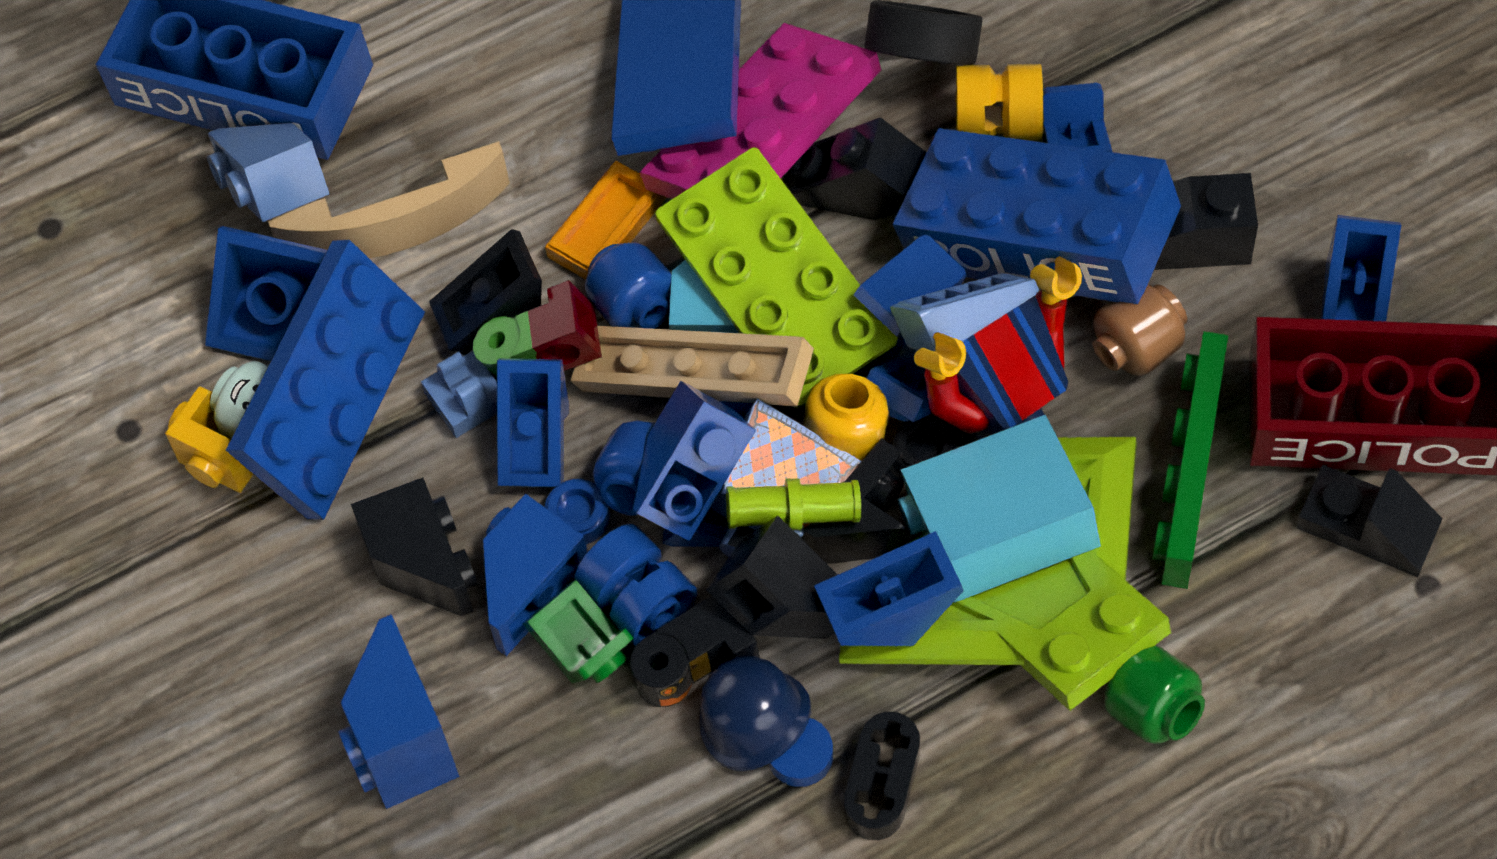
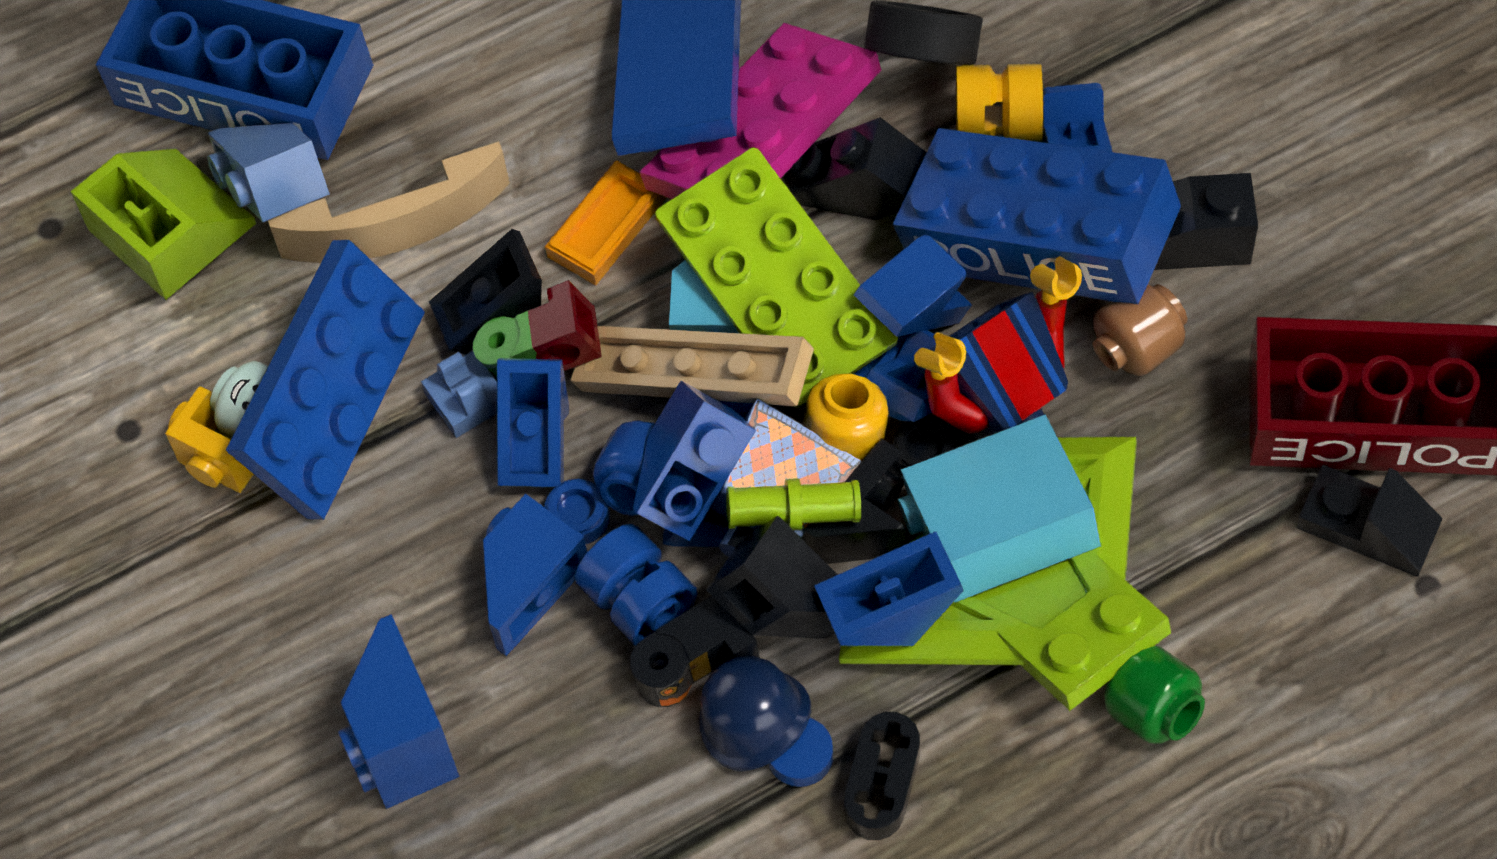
(160, 215): none -> lime slope
(256, 290): blue slope -> none
(411, 549): black slope -> none
(578, 635): green bracket -> none
(629, 286): blue head -> none
(960, 309): medium blue slope -> none
(1186, 482): green plate -> none
(1360, 269): blue slope -> none

